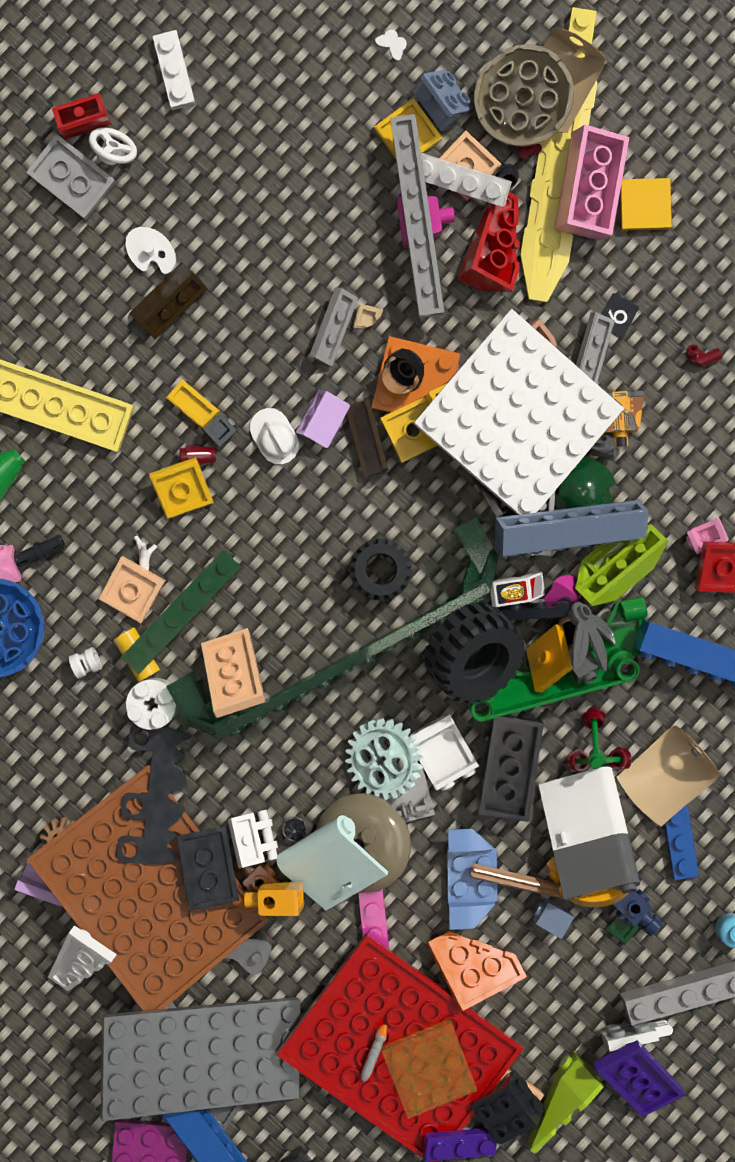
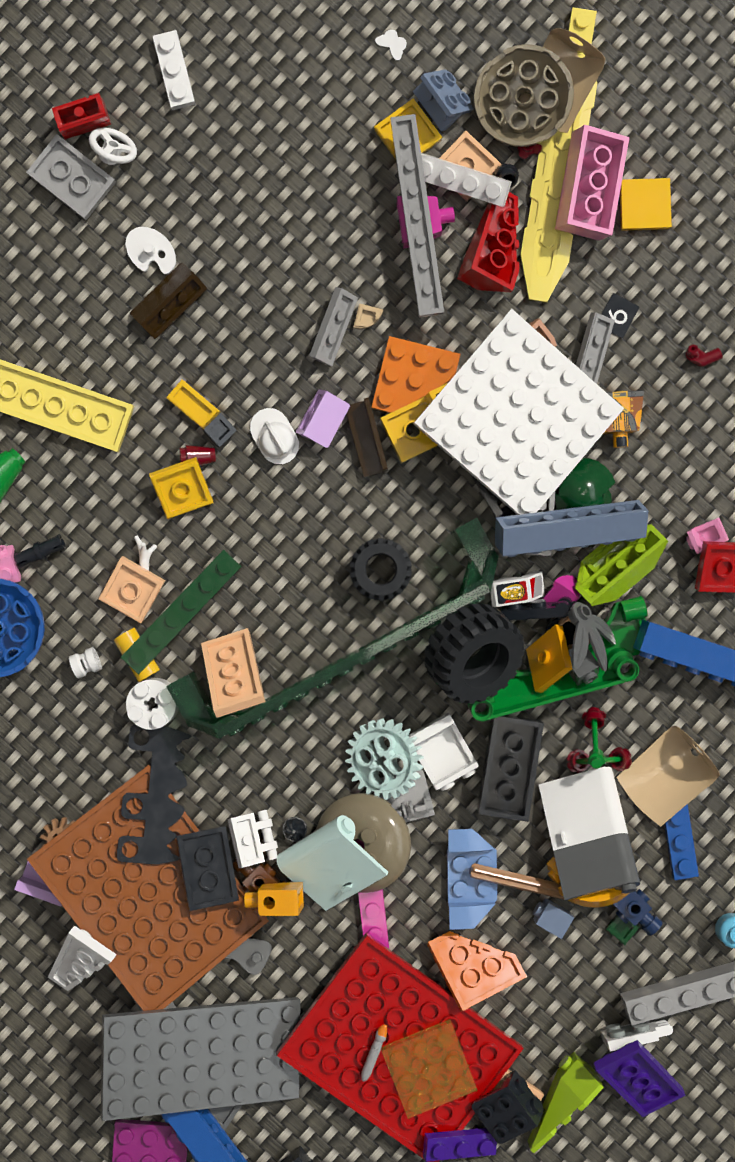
(402, 372): black piece -> none
(604, 447): dark grey plate -> none

